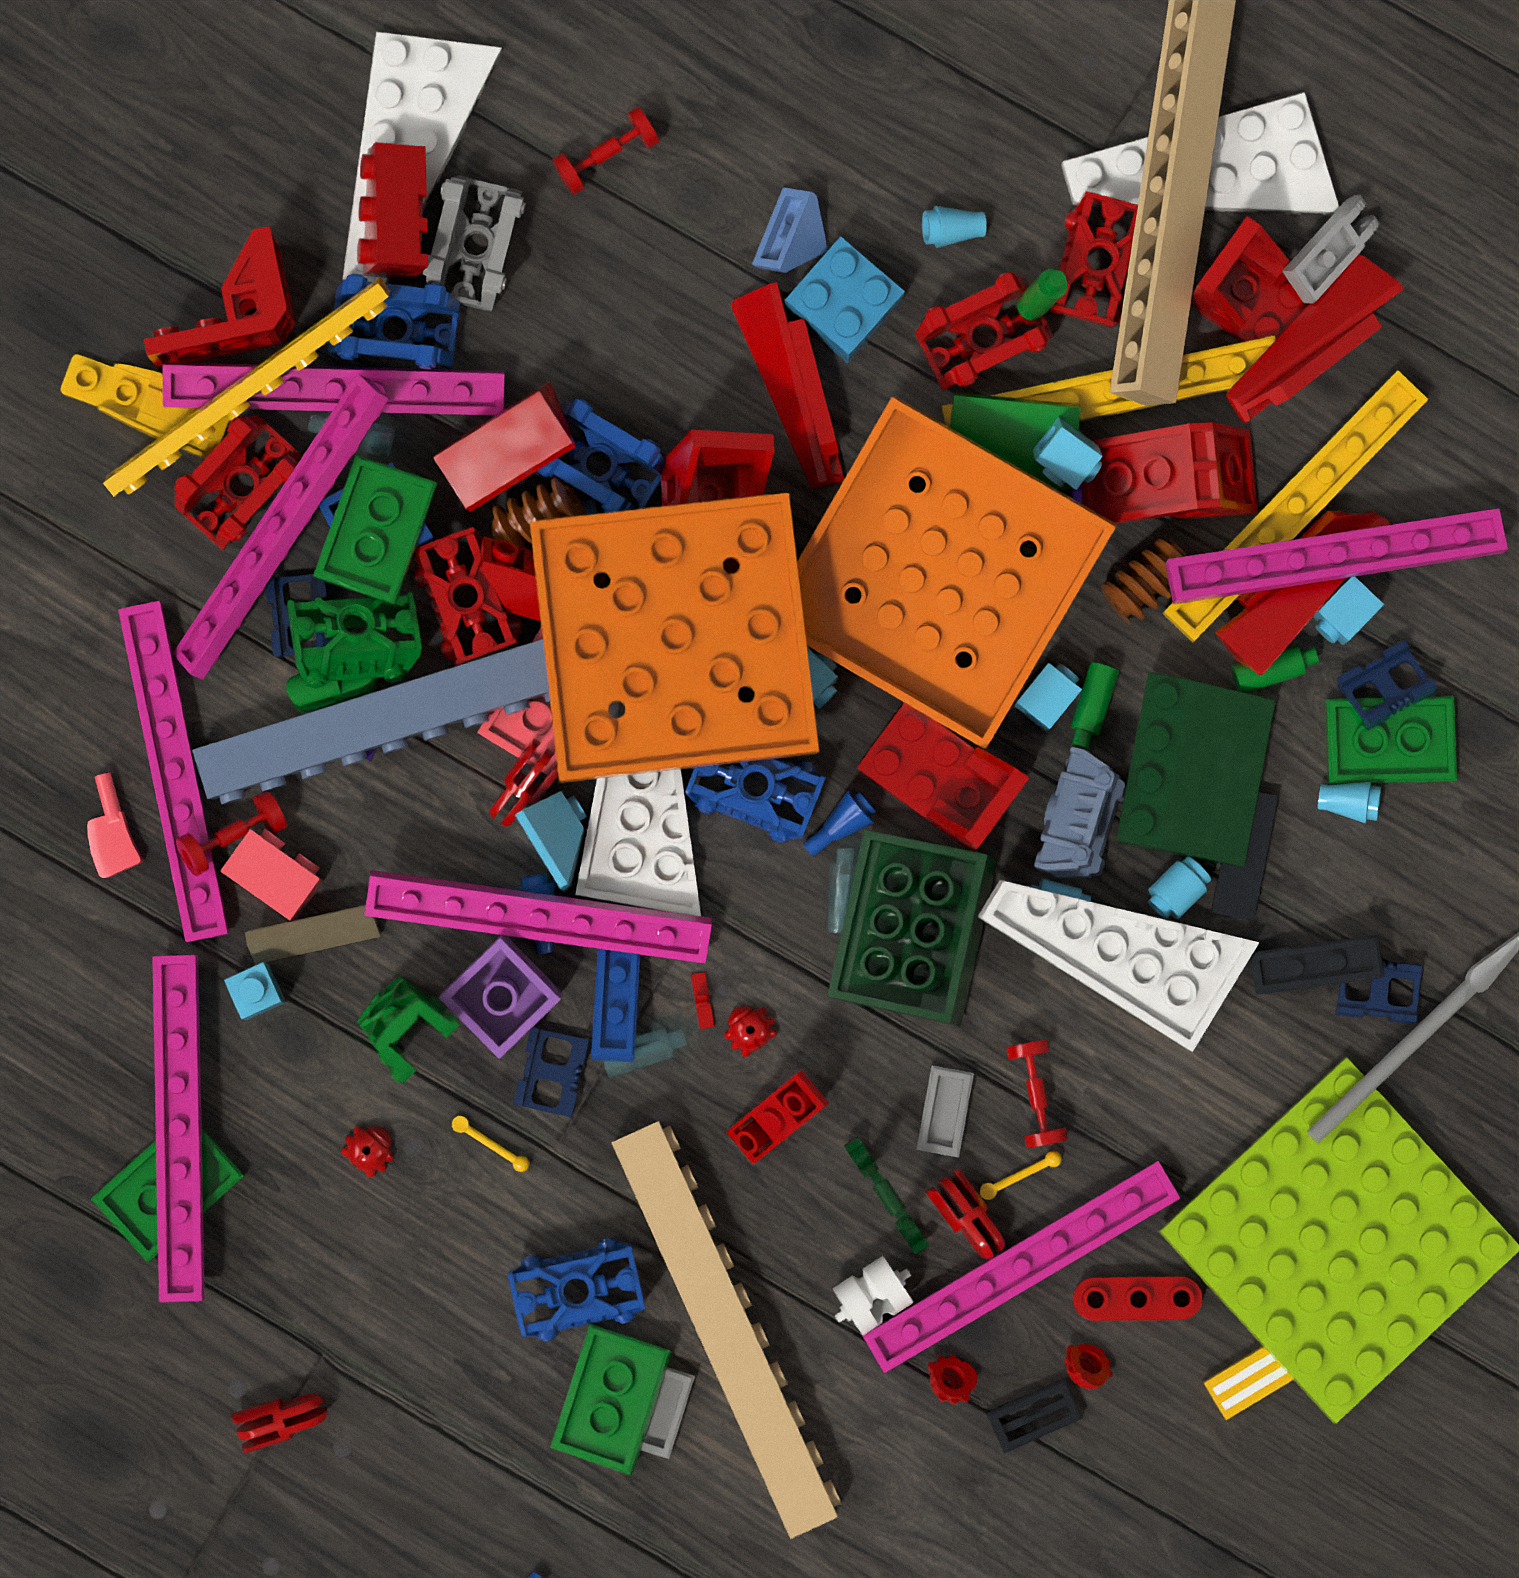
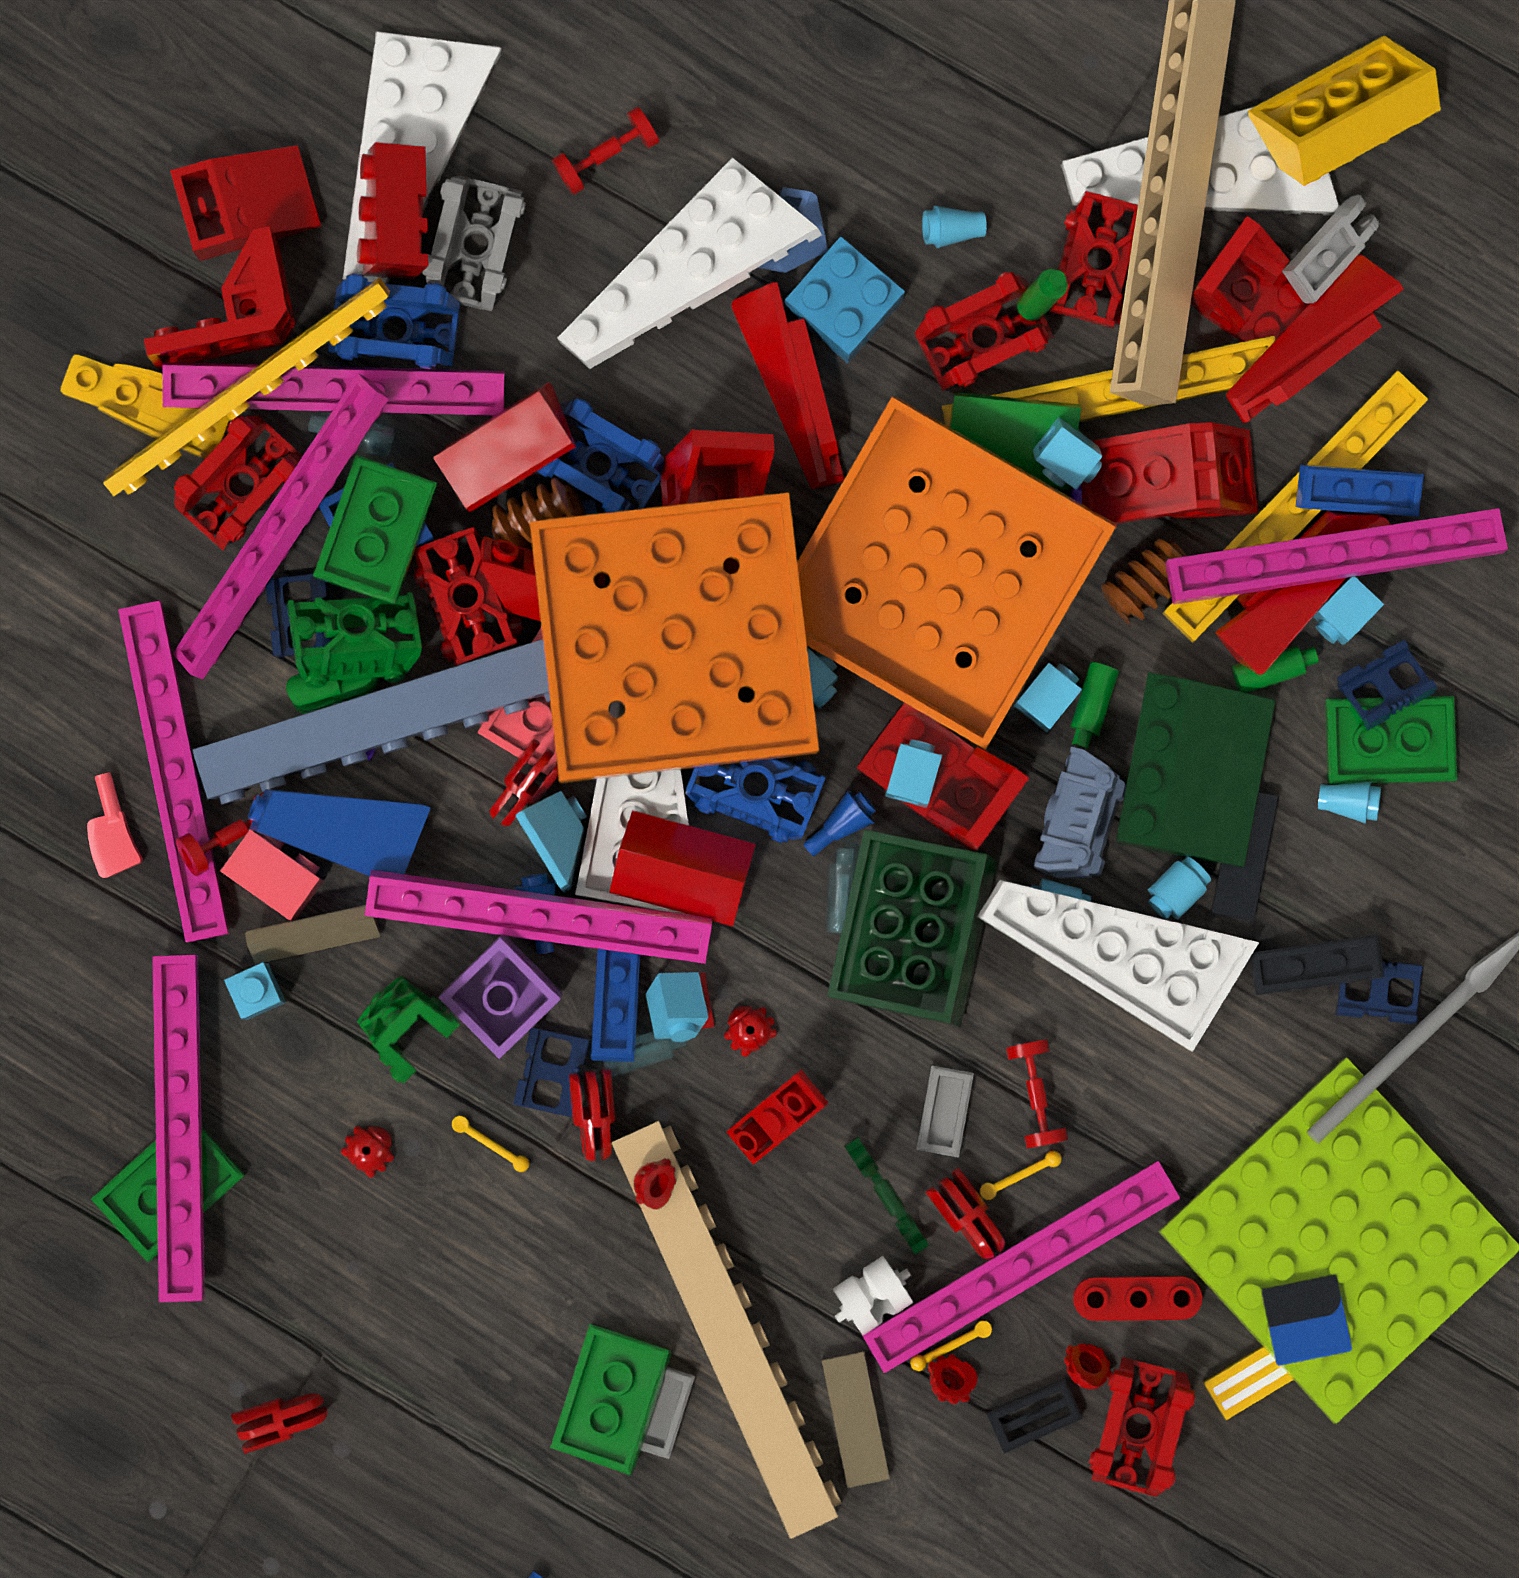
(241, 193): none -> red slope
(342, 829): none -> blue slope
(573, 1266): blue piece -> none
(593, 1114): none -> red arm
(654, 1183): none -> red animal
(676, 1006): none -> medium azure brick
(681, 868): none -> red slope
(697, 256): none -> white wing
(855, 1419): none -> dark tan tile
(914, 773): none -> medium azure brick
(981, 1329): none -> yellow hinge
(1163, 1432): none -> red piece
(1306, 1320): none -> sticker
(1346, 109): none -> yellow slope
(1359, 490): none -> blue tile

